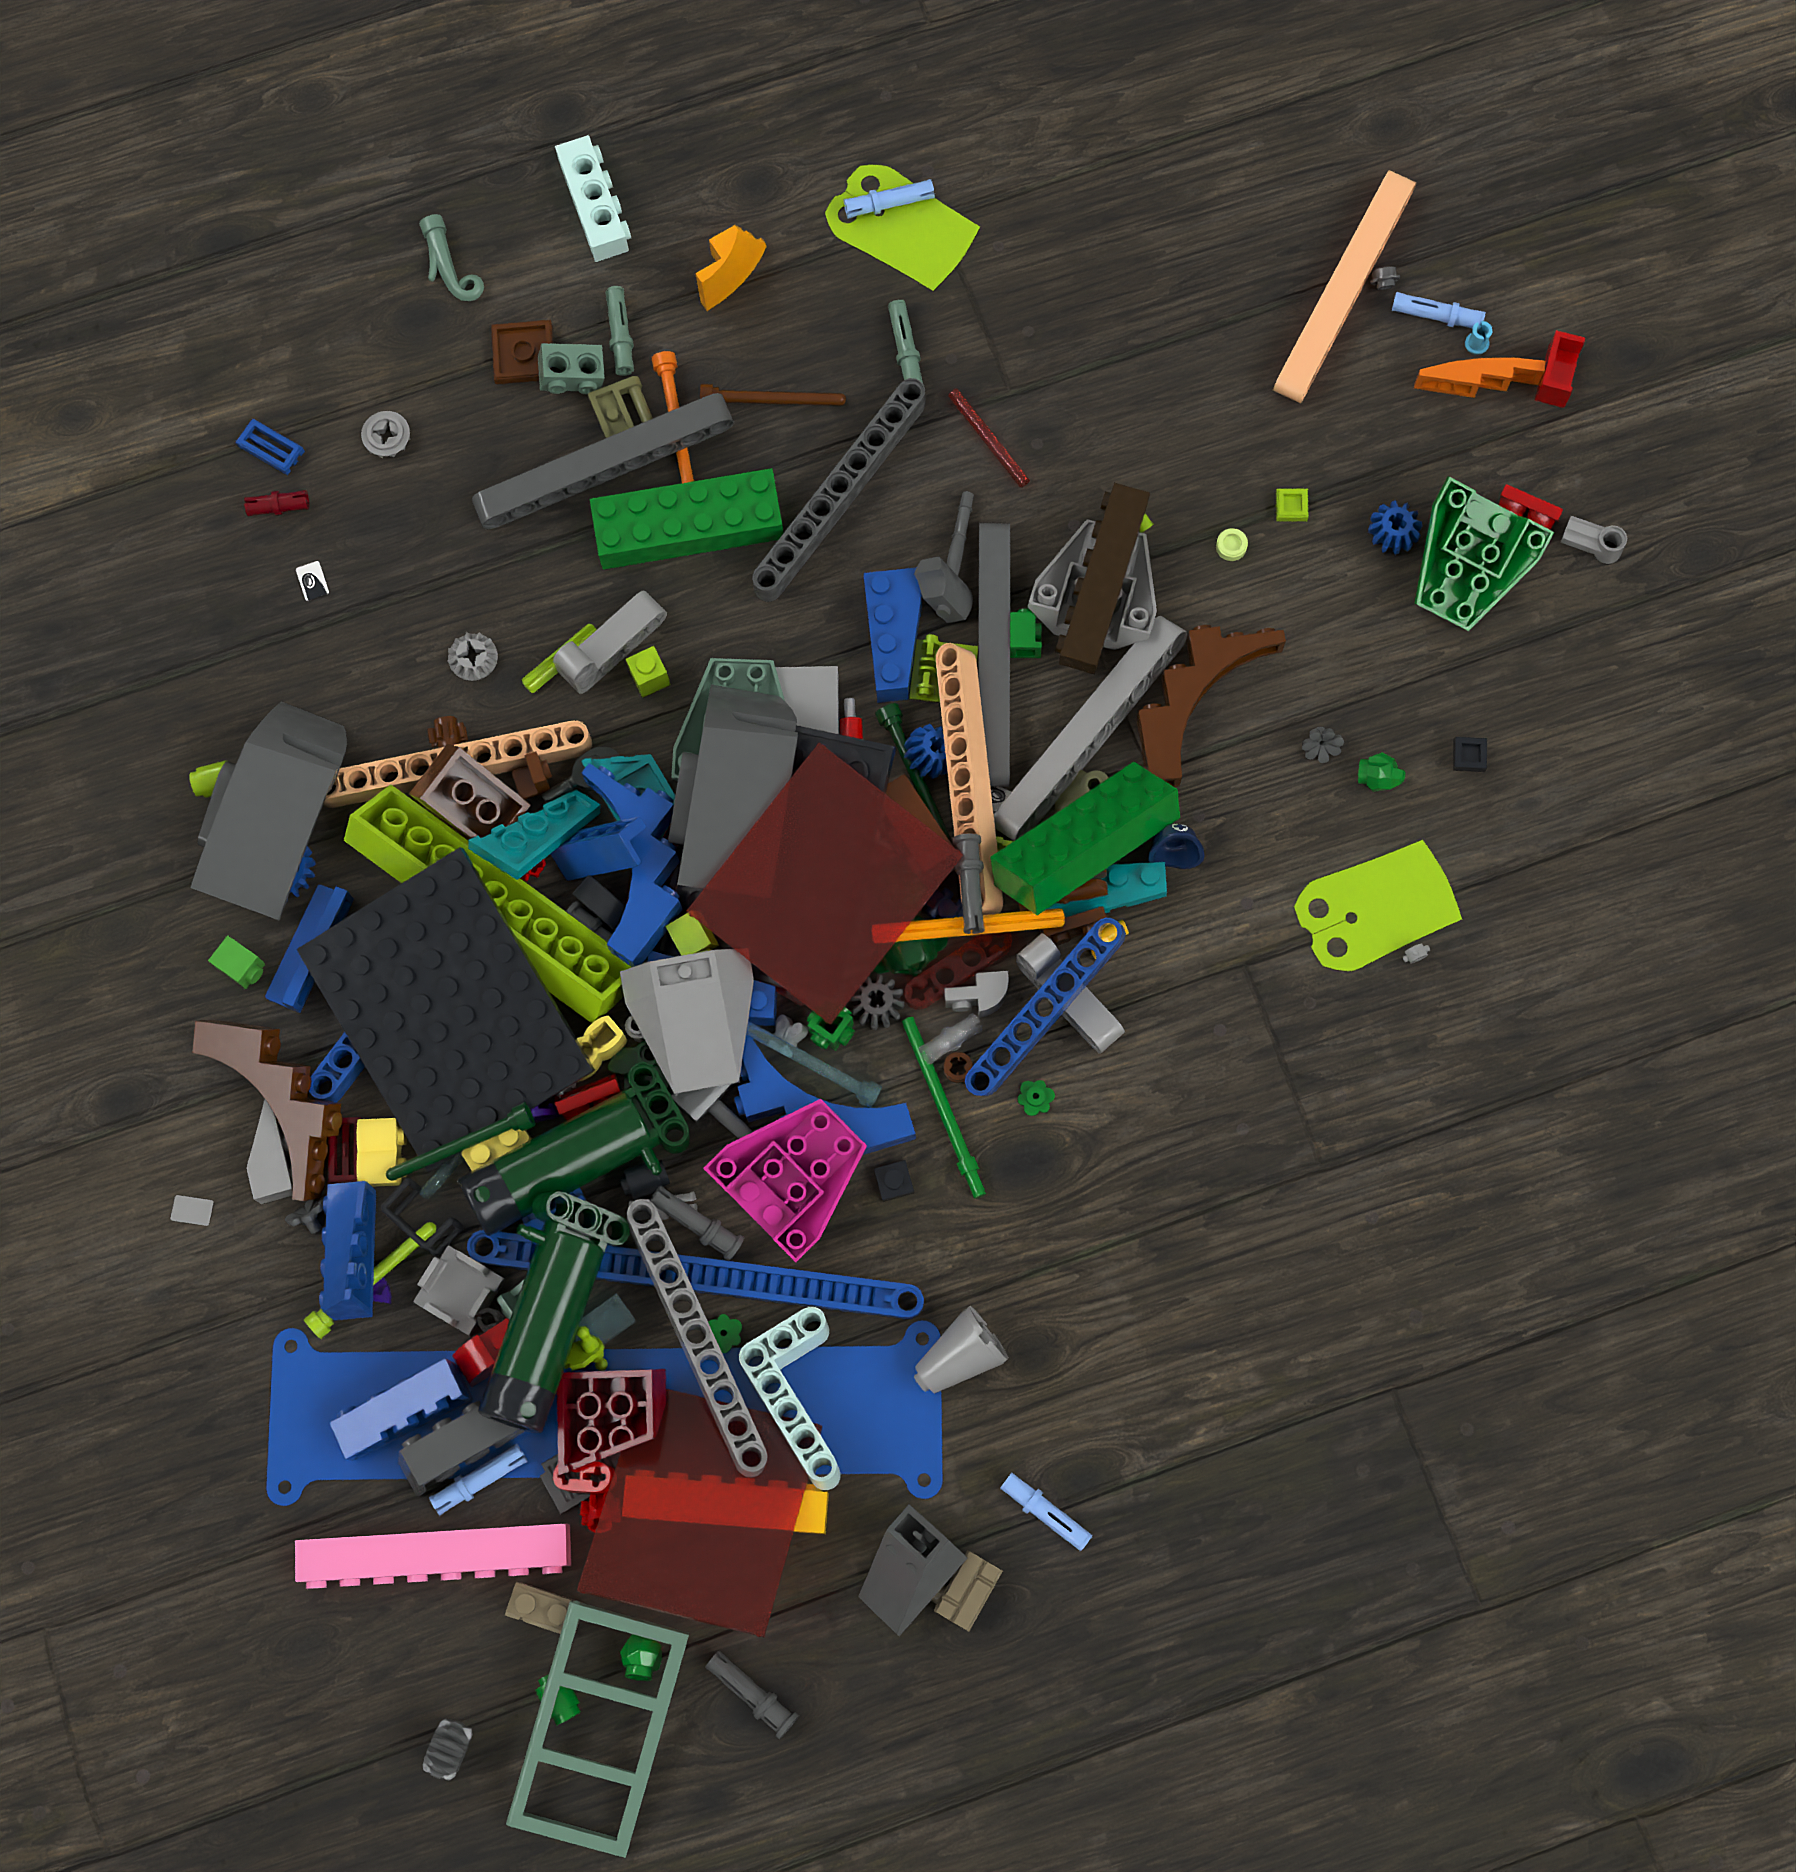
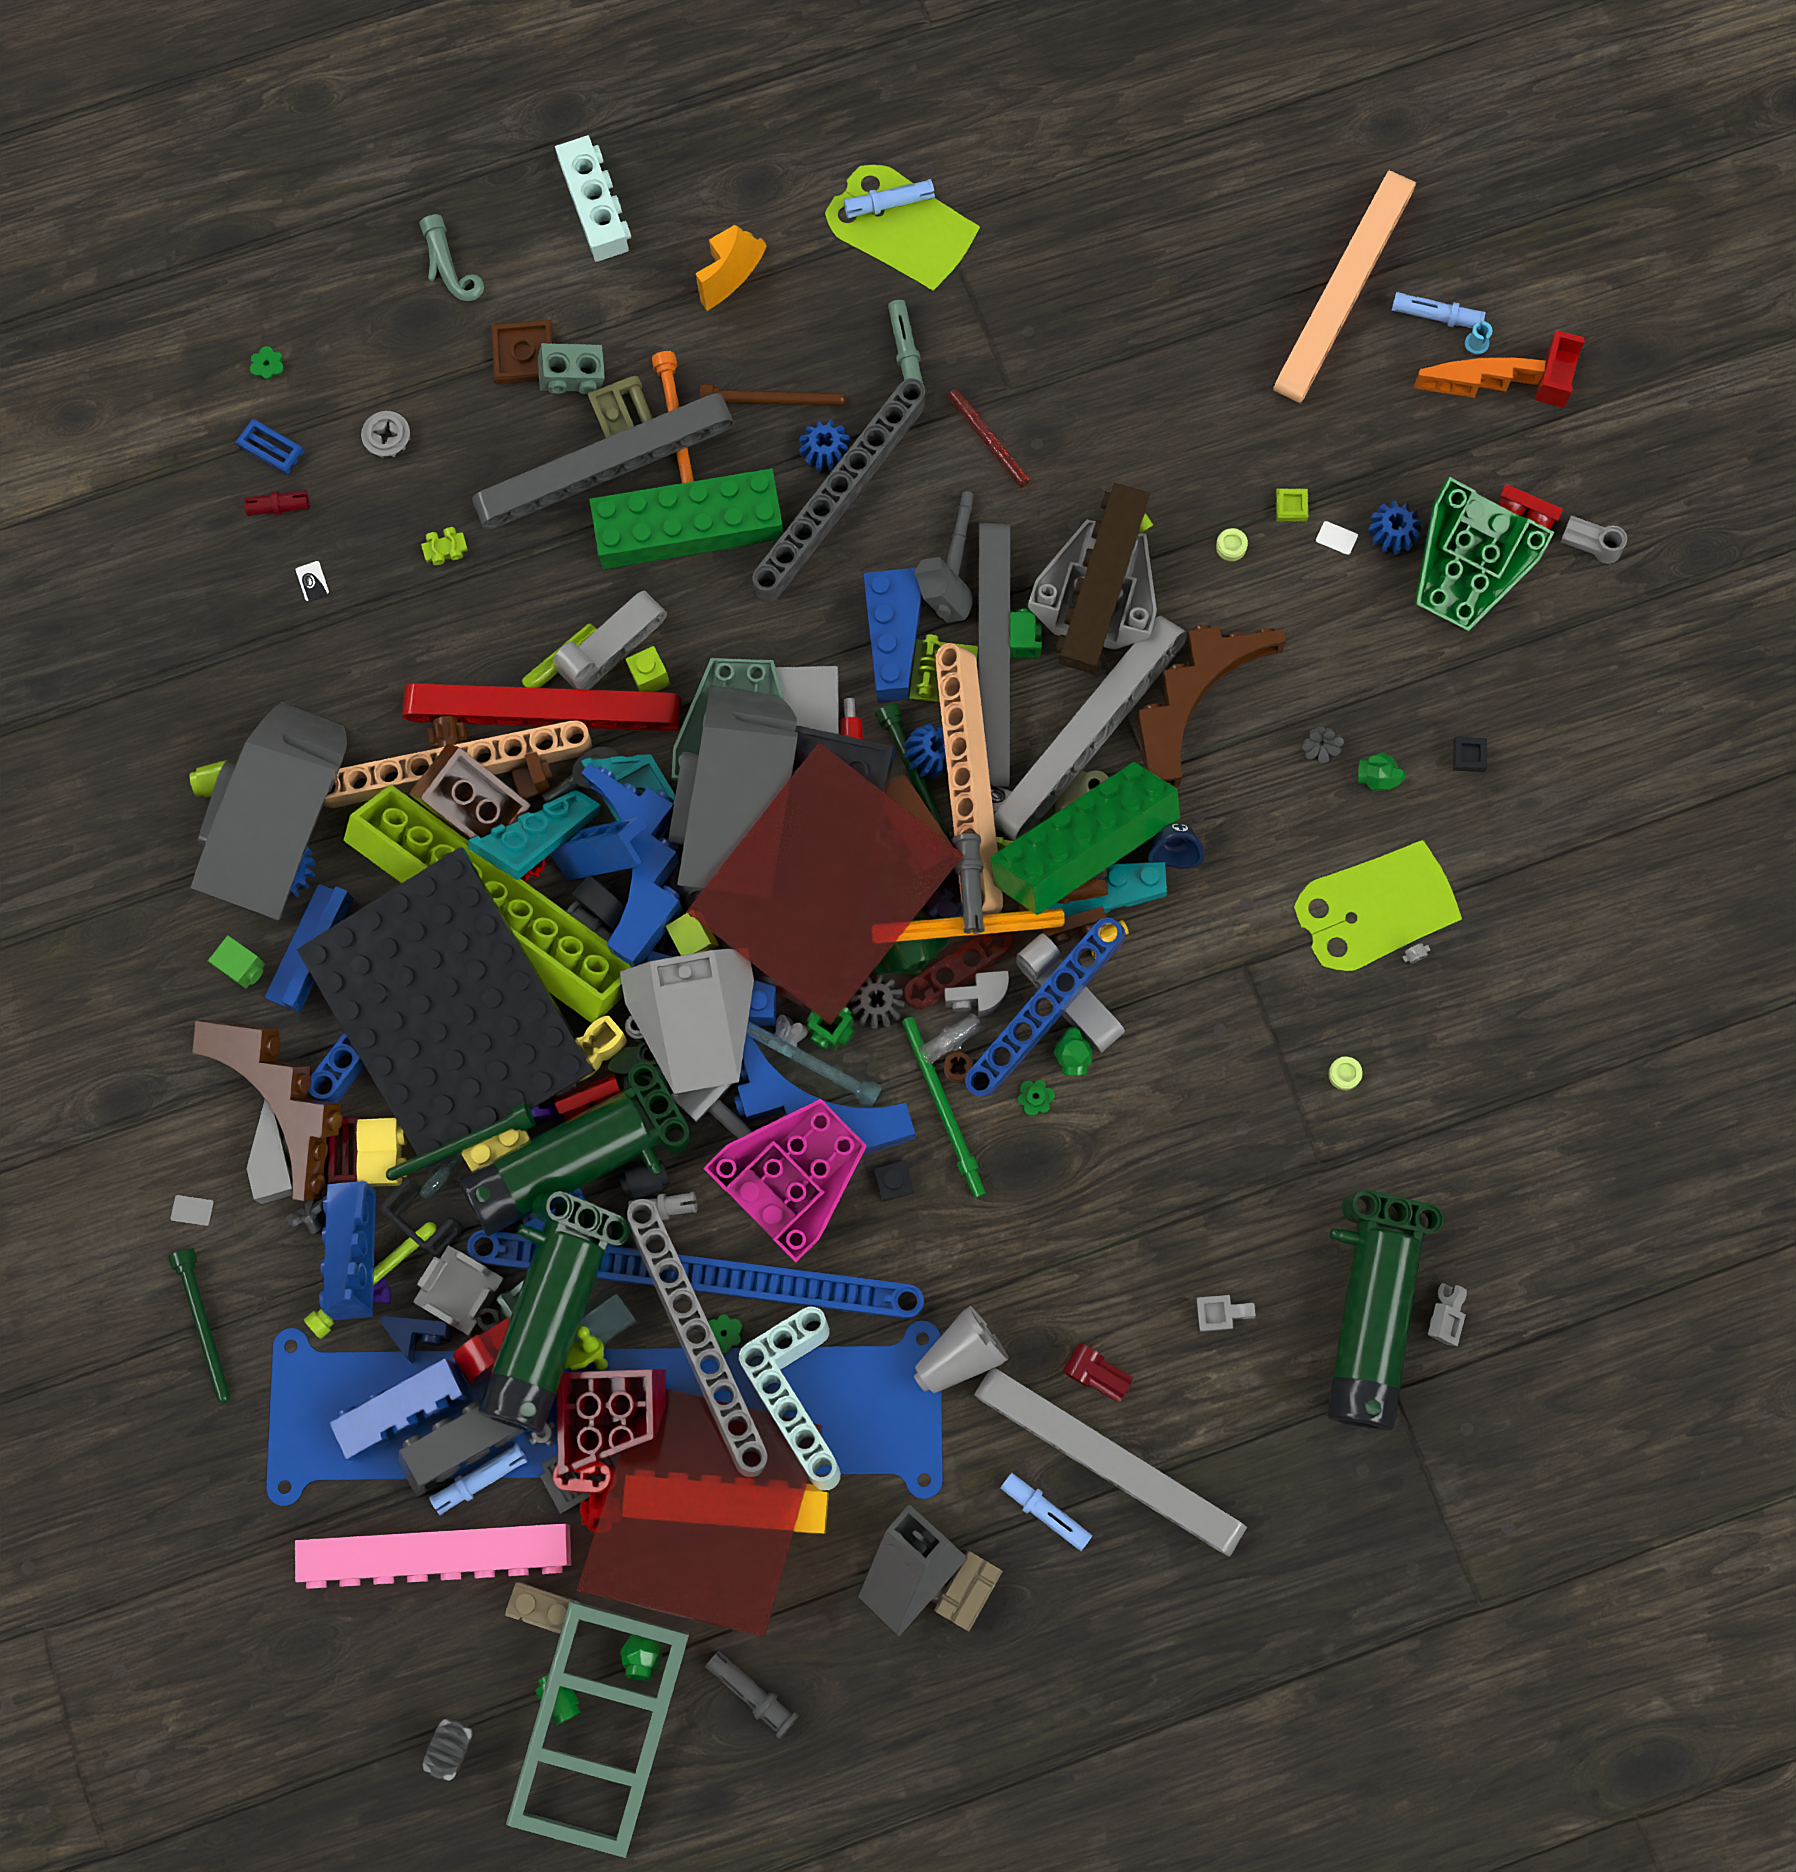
(184, 1264): none -> dark green piece
(266, 356): none -> green plant
(407, 1331): none -> dark blue slope
(444, 548): none -> lime piece
(484, 662): light grey gear -> none
(542, 706): none -> red beam
(545, 1436): none -> light grey piece
(621, 342): sand green pin -> none
(708, 1230): dark grey pin -> none
(825, 436): none -> blue gear
(1073, 1052): none -> green rock
(1091, 1369): none -> dark red piece
(1110, 1461): none -> light grey beam
(1216, 1313): none -> light grey plate
(1336, 537): none -> white sticker
(1345, 1073): none -> yellowish green tile
(1377, 1306): none -> dark green piece
(1384, 278): dark grey plate -> none
(1447, 1319): none -> light grey plate

